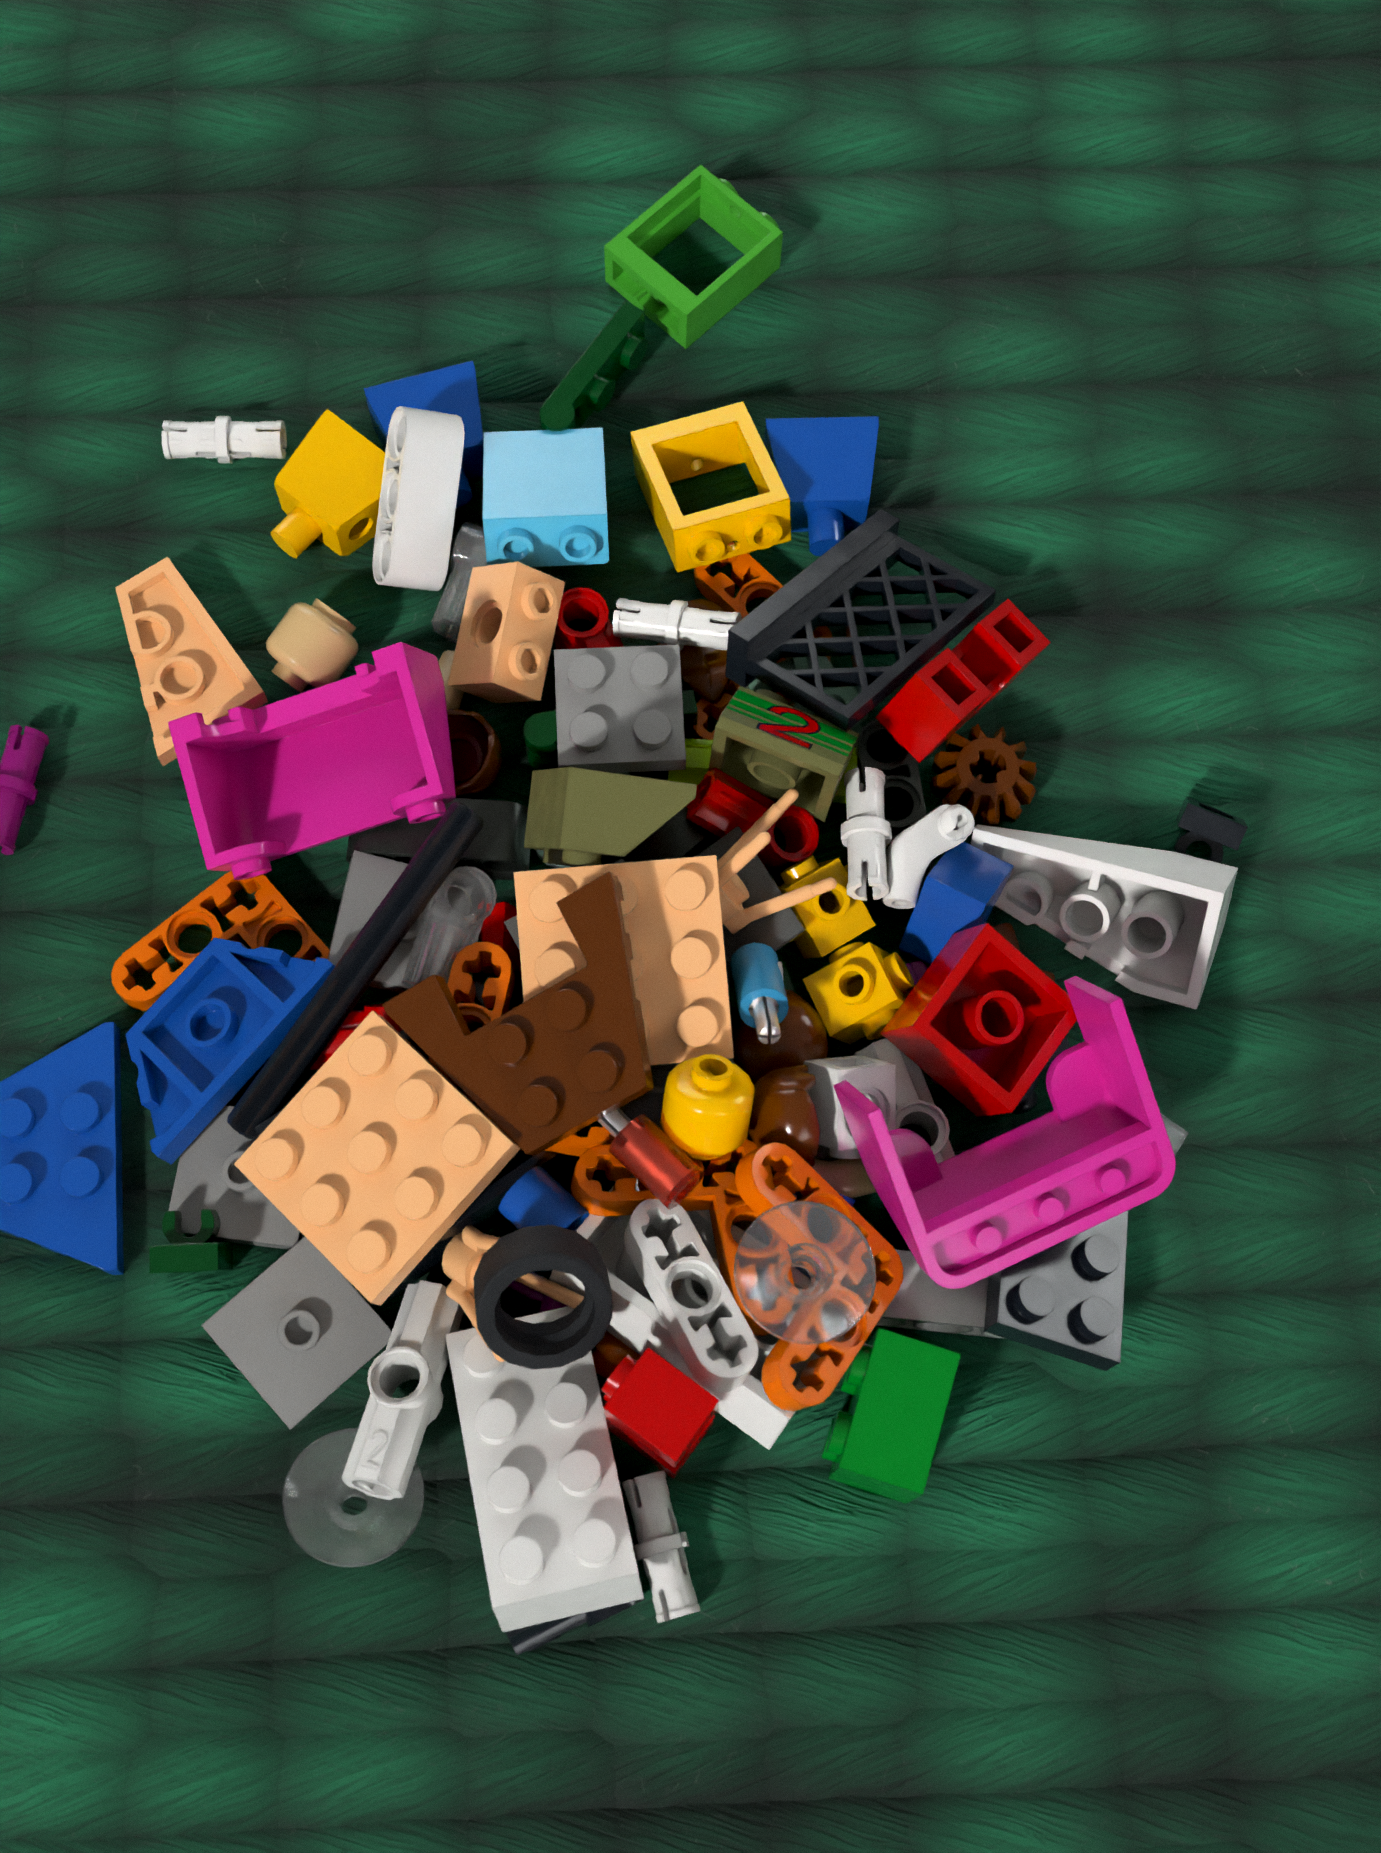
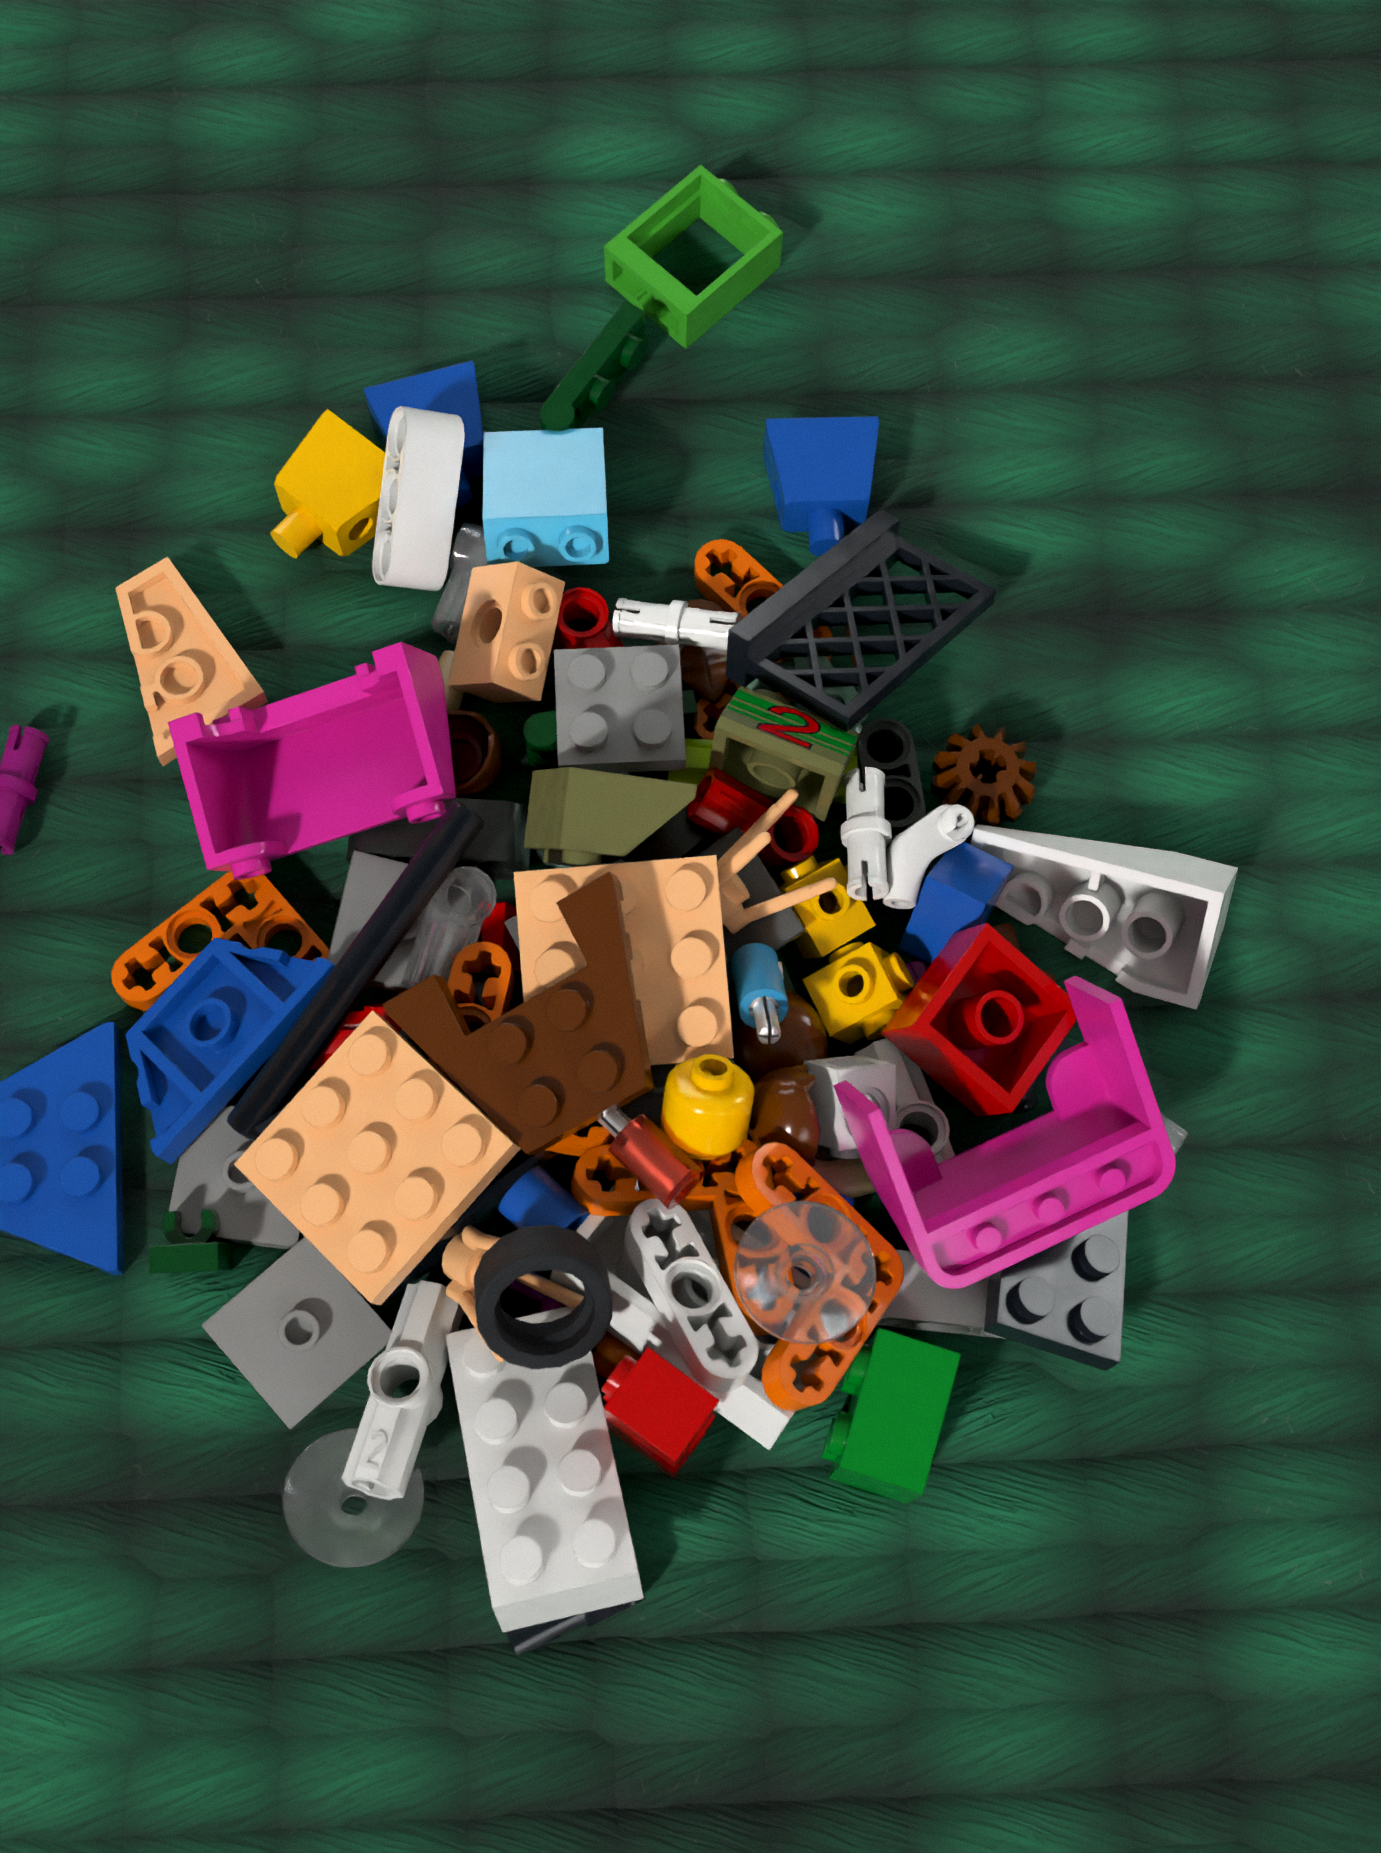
(224, 439): white pin -> none
(312, 645): tan head -> none
(661, 1546): white pin -> none
(701, 446): yellow window -> none
(962, 680): red arch -> none
(1208, 825): black tile -> none

